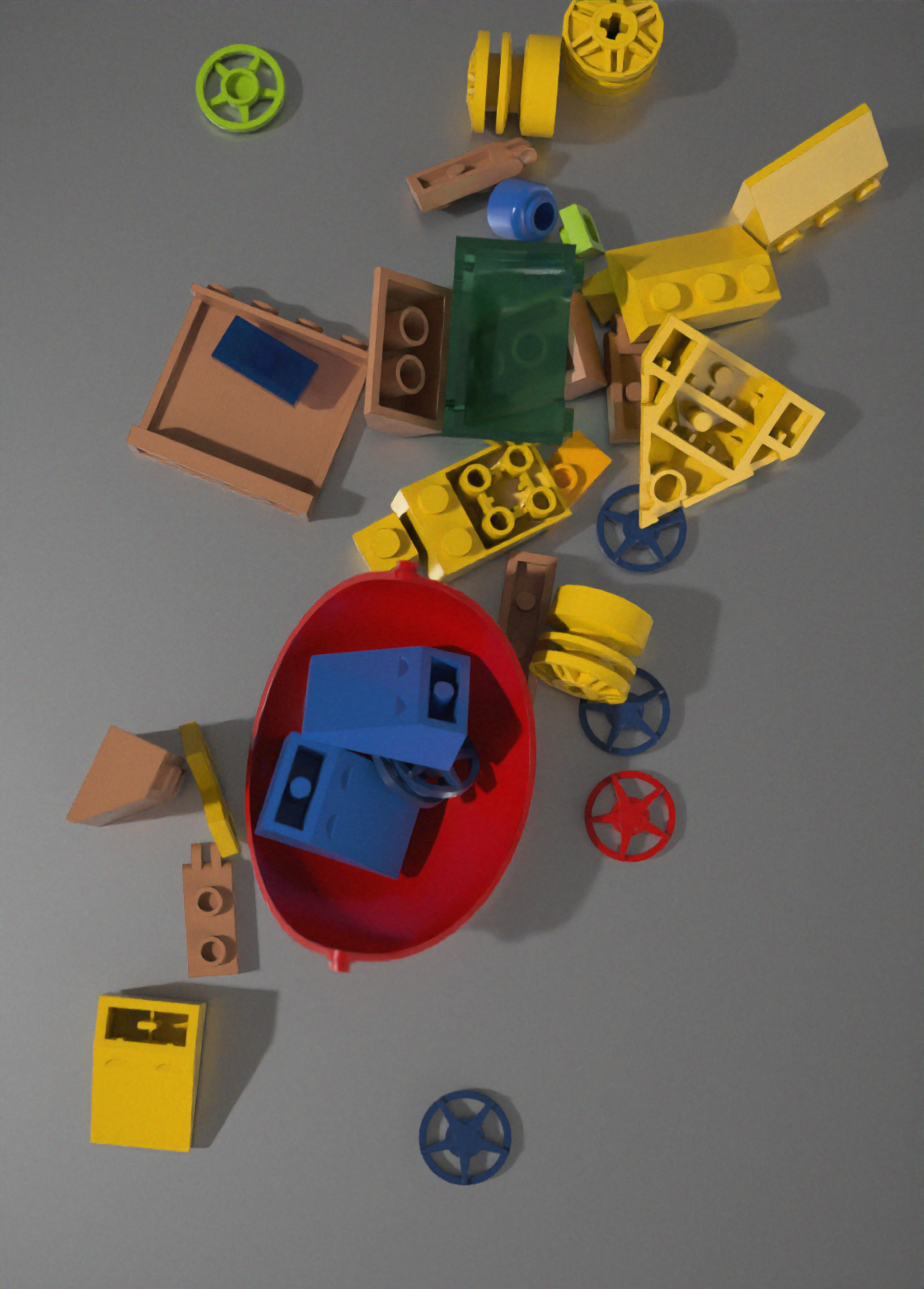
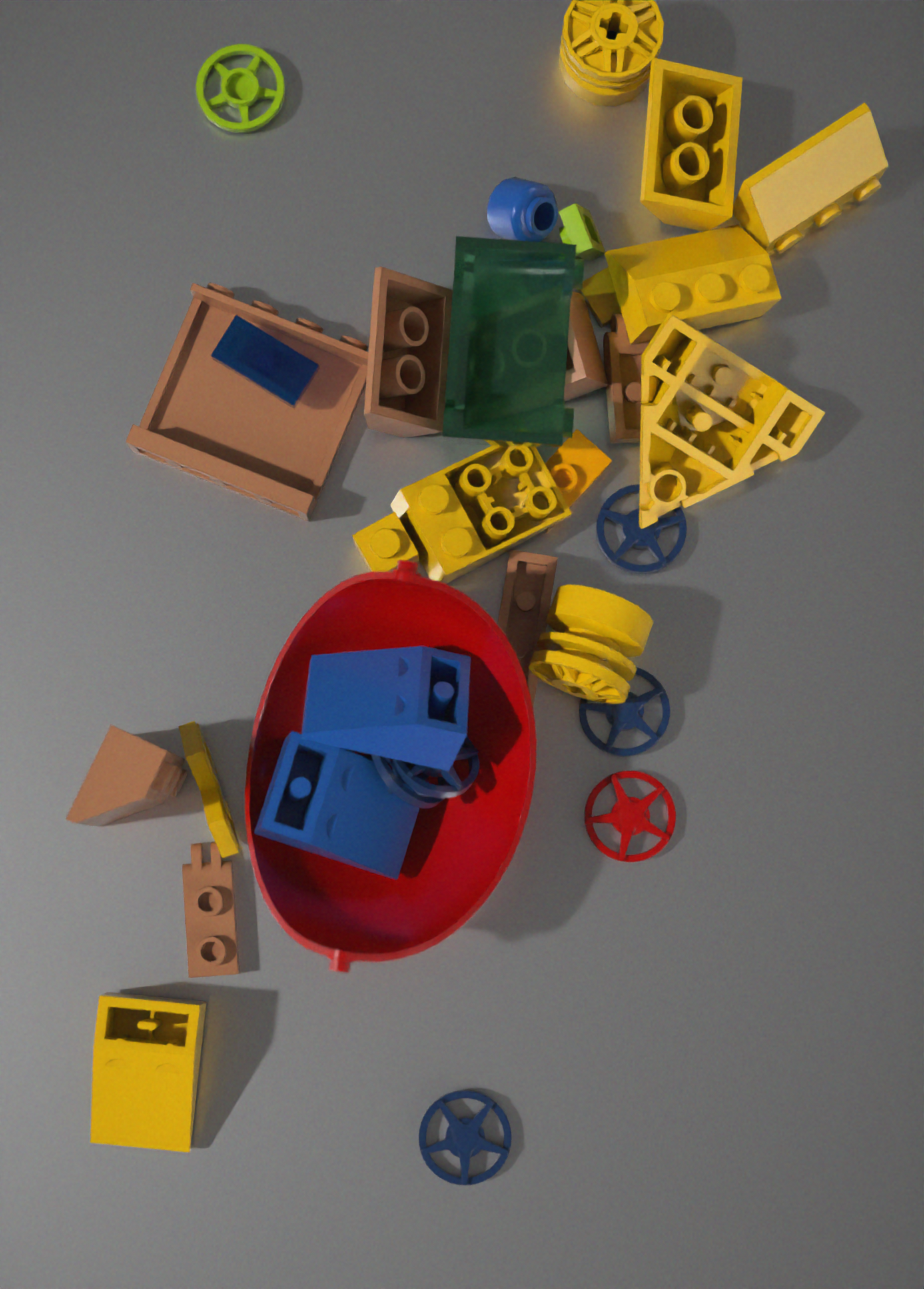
(470, 173): nougat hinge -> none
(515, 83): yellow wheel -> none
(690, 145): none -> yellow slope

